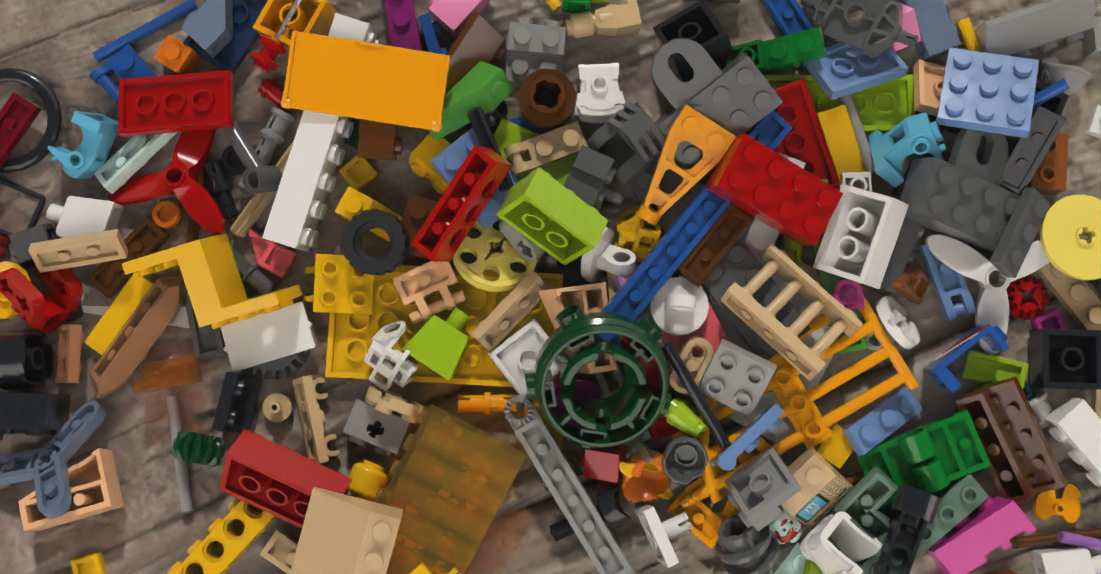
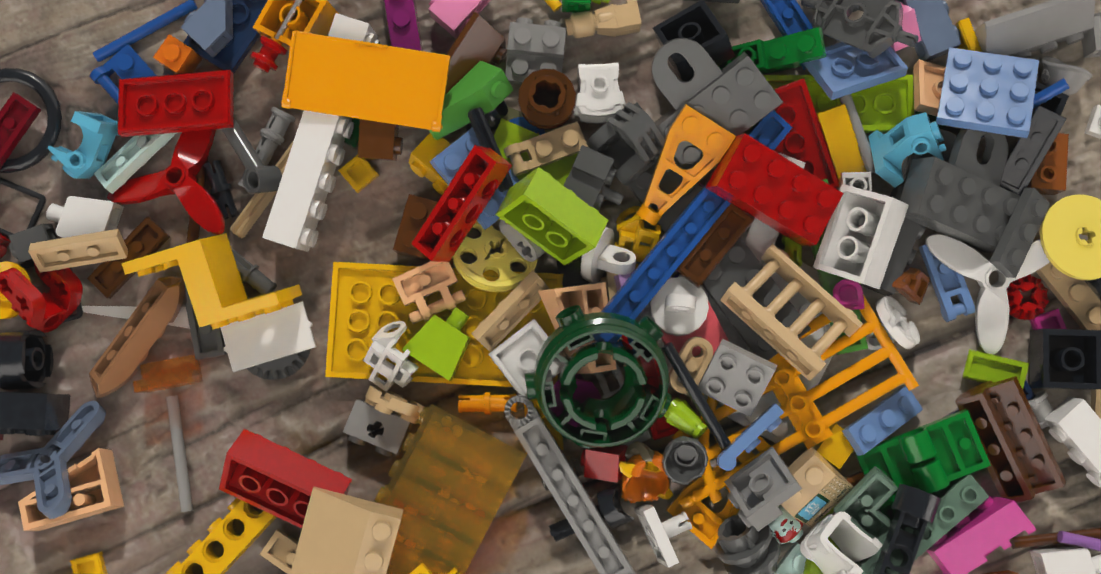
(69, 347): nougat plate -> none
(118, 313): yellow tile -> none
(167, 215): orange tile -> none
(198, 448): dark green gear -> none
(231, 161): black tile -> none
(237, 402): black bracket -> none
(271, 91): red pin -> none
(272, 255): coral tile -> none
(284, 407): tan tile -> none
(313, 418): tan plate -> none
(339, 286): yellow plate -> none
(353, 238): black tyre -> none
(354, 202): yellow slope -> none
(367, 480): yellow head -> none
(431, 34): blue plate -> none
(937, 368): blue panel -> none
(1068, 507): light orange piece -> none

